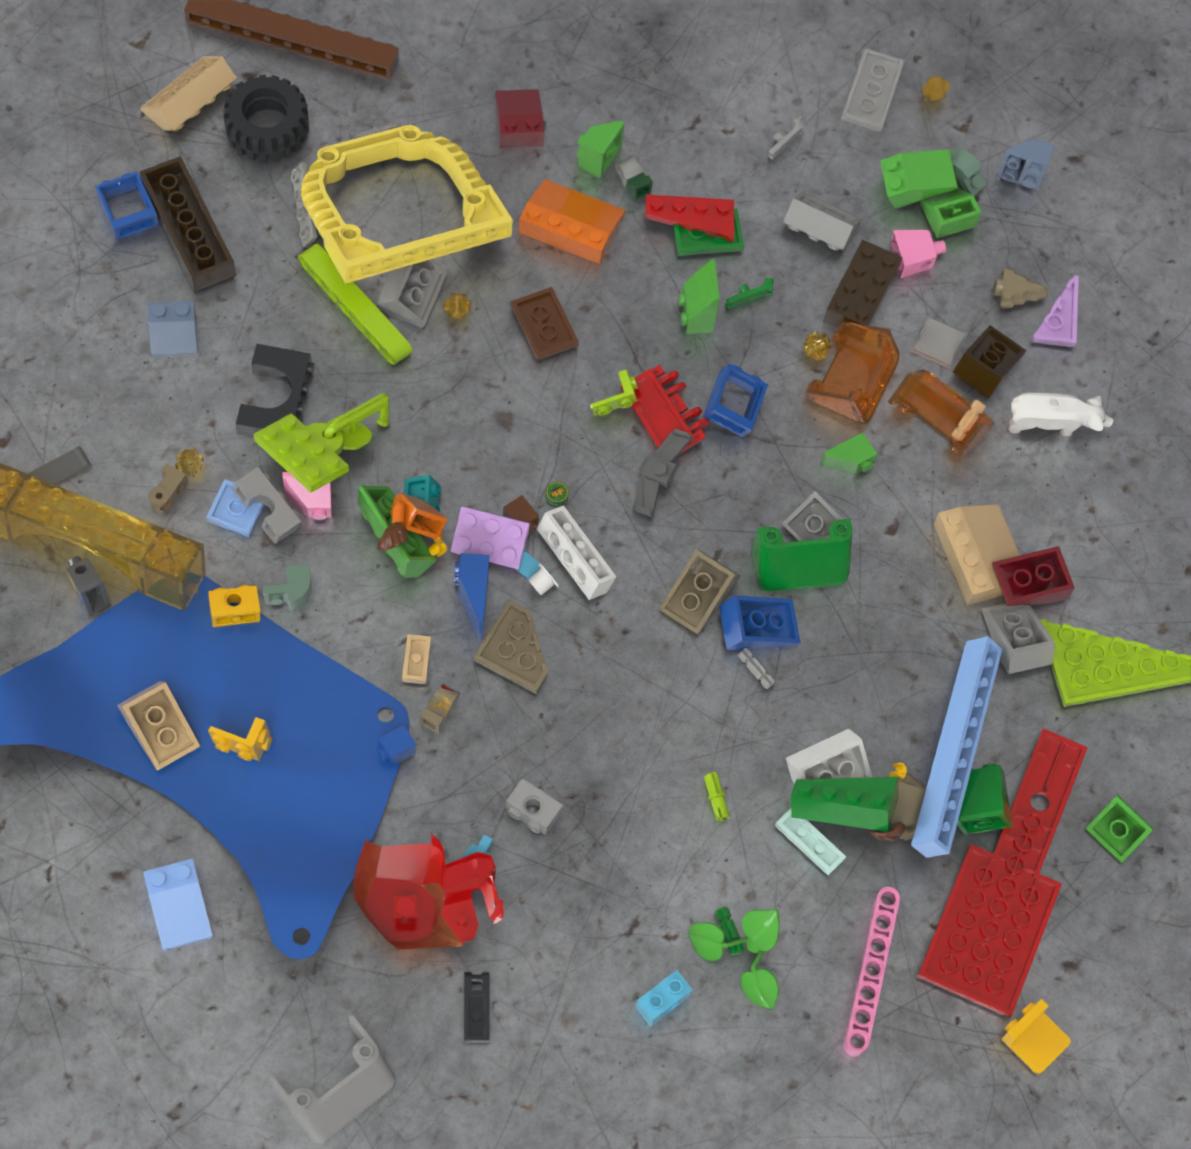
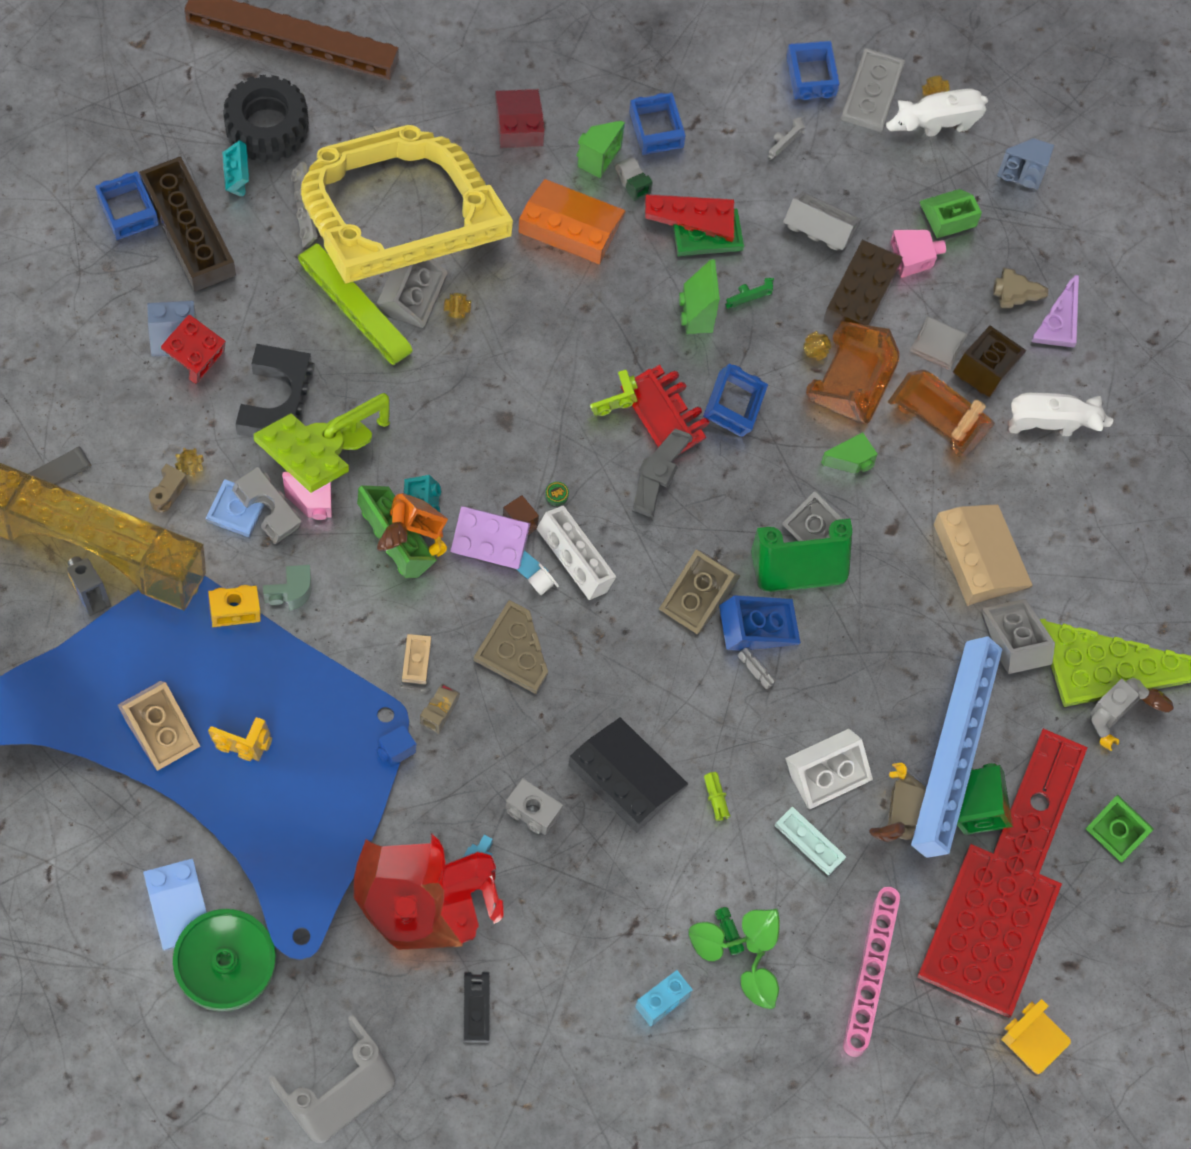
(189, 93): tan slope -> none
(194, 347): none -> red bracket
(224, 959): none -> green dish
(236, 168): none -> teal bracket
(472, 582): blue slope -> none
(544, 323): reddish brown plate -> none
(626, 773): none -> black slope
(660, 141): none -> blue window
(812, 52): none -> blue window
(846, 801): green wedge -> none
(918, 176): bright green slope -> none
(940, 109): none -> white animal
(967, 170): sand green brick -> none
(1034, 578): dark red slope -> none
(1119, 701): none -> light grey torso

